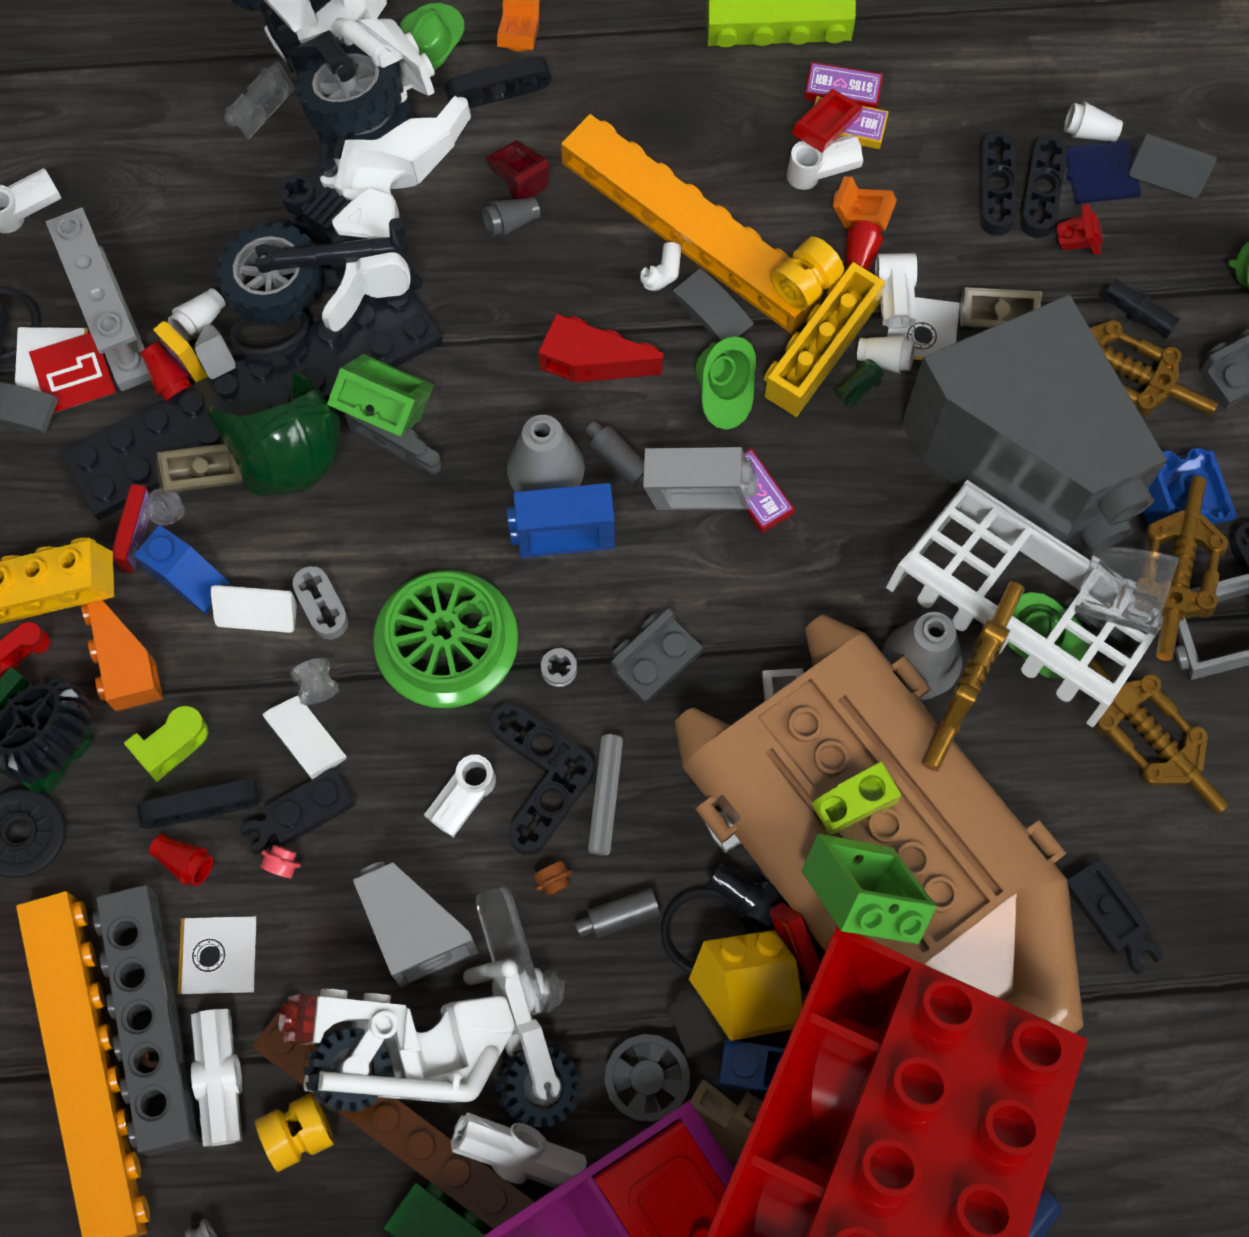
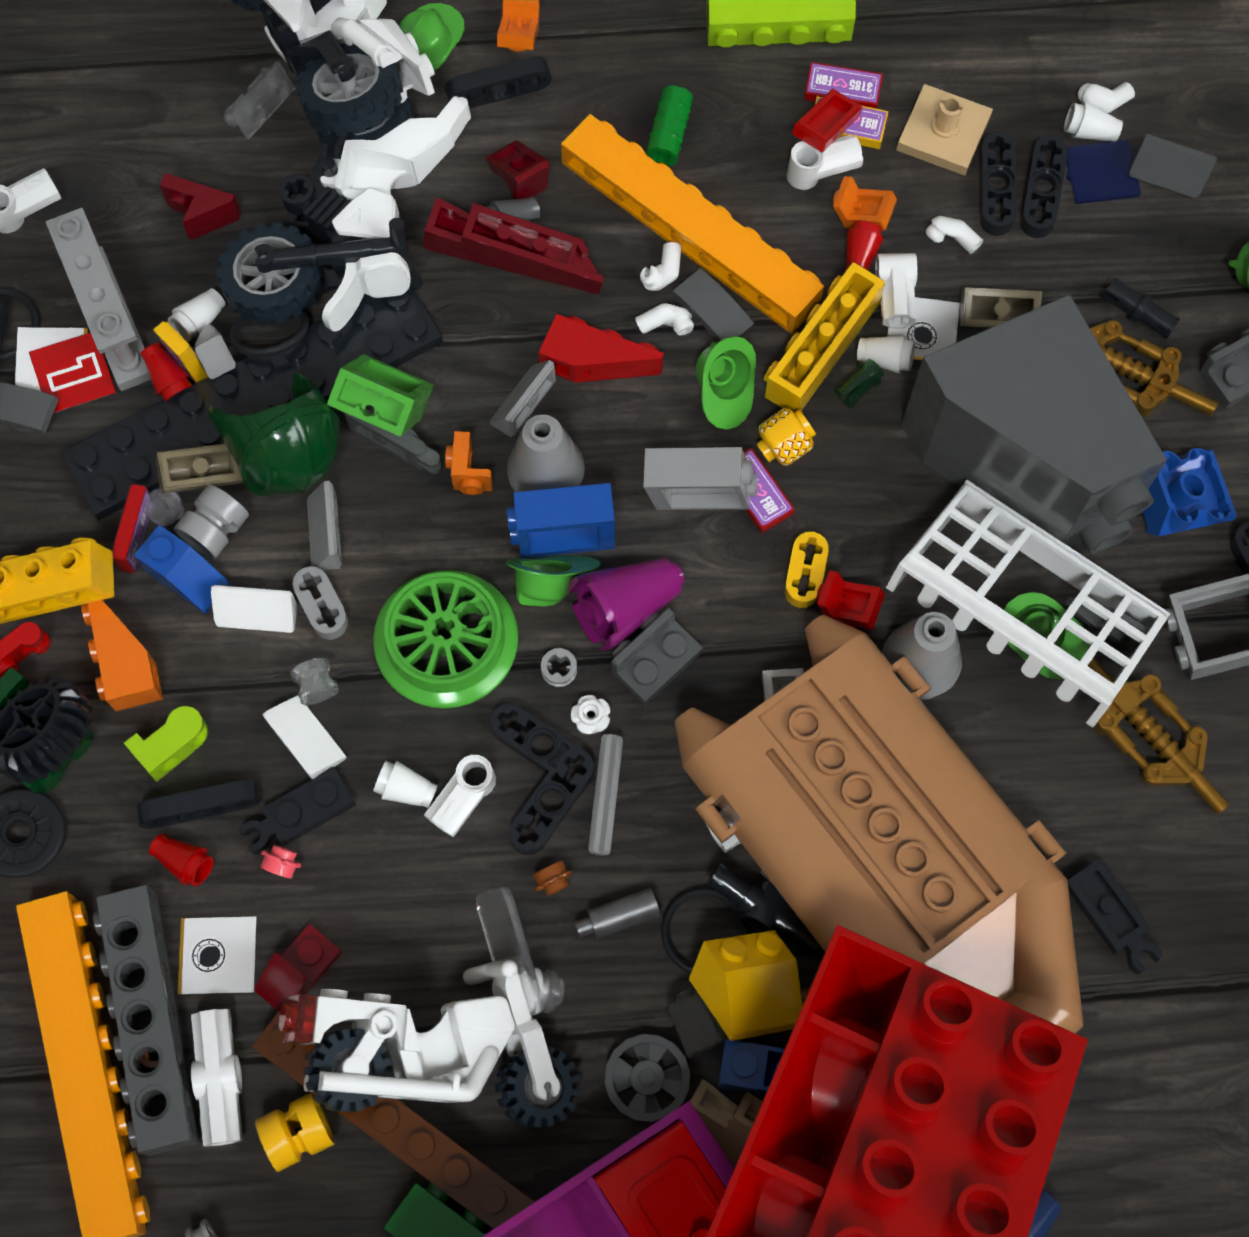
(204, 206): none -> dark red slope
(211, 521): none -> light grey wheel
(297, 967): none -> dark red slope
(324, 527): none -> light grey slope
(404, 785): none -> white cone
(410, 925): light grey slope -> none
(459, 460): none -> orange bracket
(511, 245): none -> dark red wedge
(515, 1151): white piece -> none
(524, 398): none -> light grey slope
(547, 579): none -> bright green piece
(591, 725): none -> white plate
(617, 453): flat silver cylinder -> none
(623, 597): none -> magenta cone
(666, 314): none -> white arm
(669, 125): none -> green axle
(786, 436): none -> yellow head
(795, 935): red tile -> none
(798, 568): none -> yellow beam
(805, 275): yellow wheel -> none
(850, 602): none -> red bracket
(857, 799): lime leg -> none
(868, 894): bright green window -> none
(944, 129): none -> tan tile
(954, 228): none -> white arm
(984, 653): pearl gold bar -> none
(1081, 232): red brick -> none
(1104, 98): none -> white arm
(1127, 587): clear plate -> none
(1189, 530): pearl gold bar -> none

